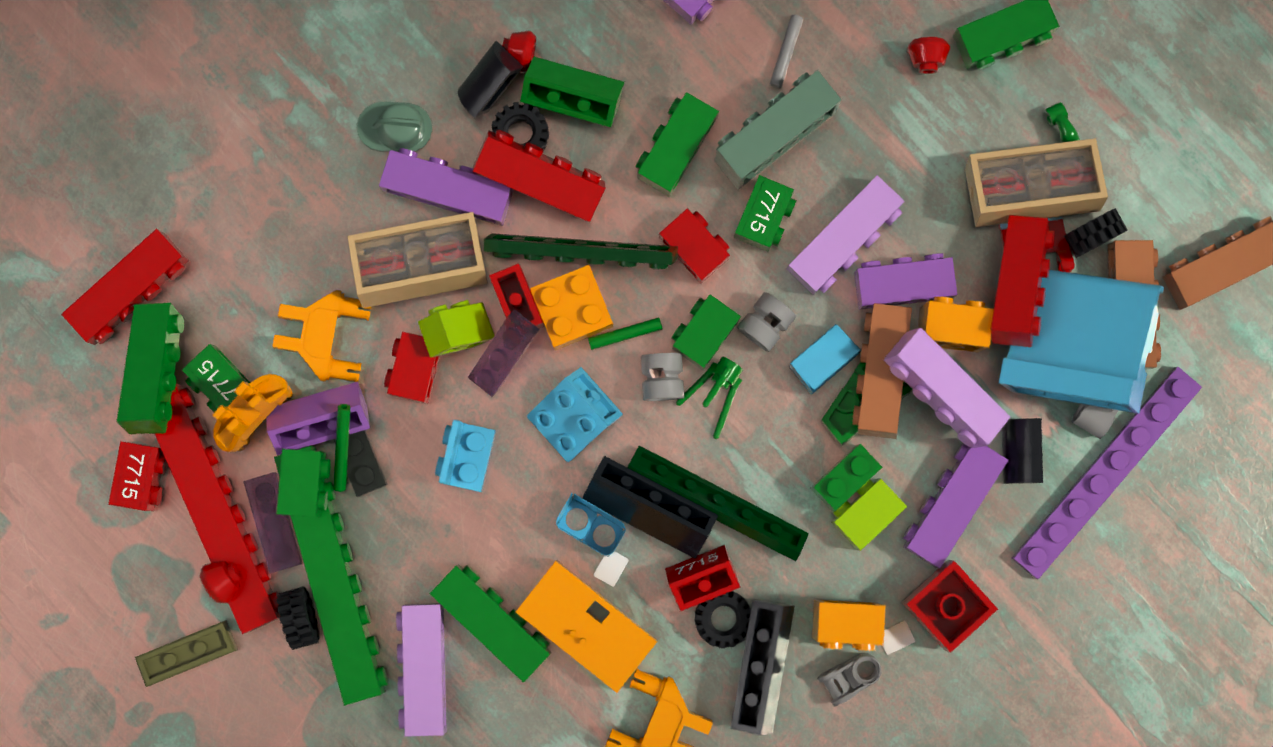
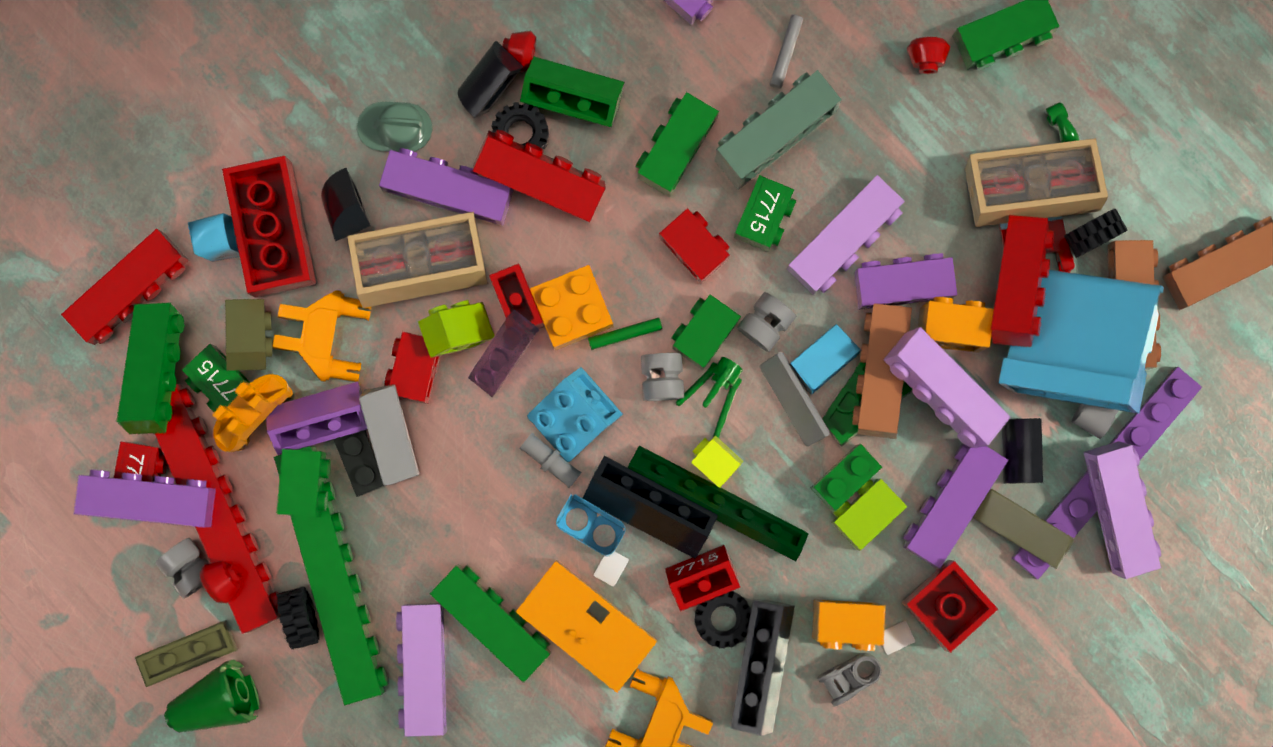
(143, 500): none -> medium lavender brick
(184, 566): none -> light grey wheel
(214, 238): none -> medium azure piece
(215, 701): none -> green cone
(245, 334): none -> olive brick
(269, 226): none -> red brick
(273, 529): clear purple plate -> none
(341, 447): green piece -> none
(343, 205): none -> black brick
(388, 434): none -> light grey slope
(465, 455): medium azure bracket -> none
(550, 460): none -> light grey pin
(593, 251): dark green plate -> none
(716, 460): none -> neon yellow brick
(794, 399): none -> light grey slope
(1023, 528): none -> olive slope
(1123, 509): none -> lavender brick

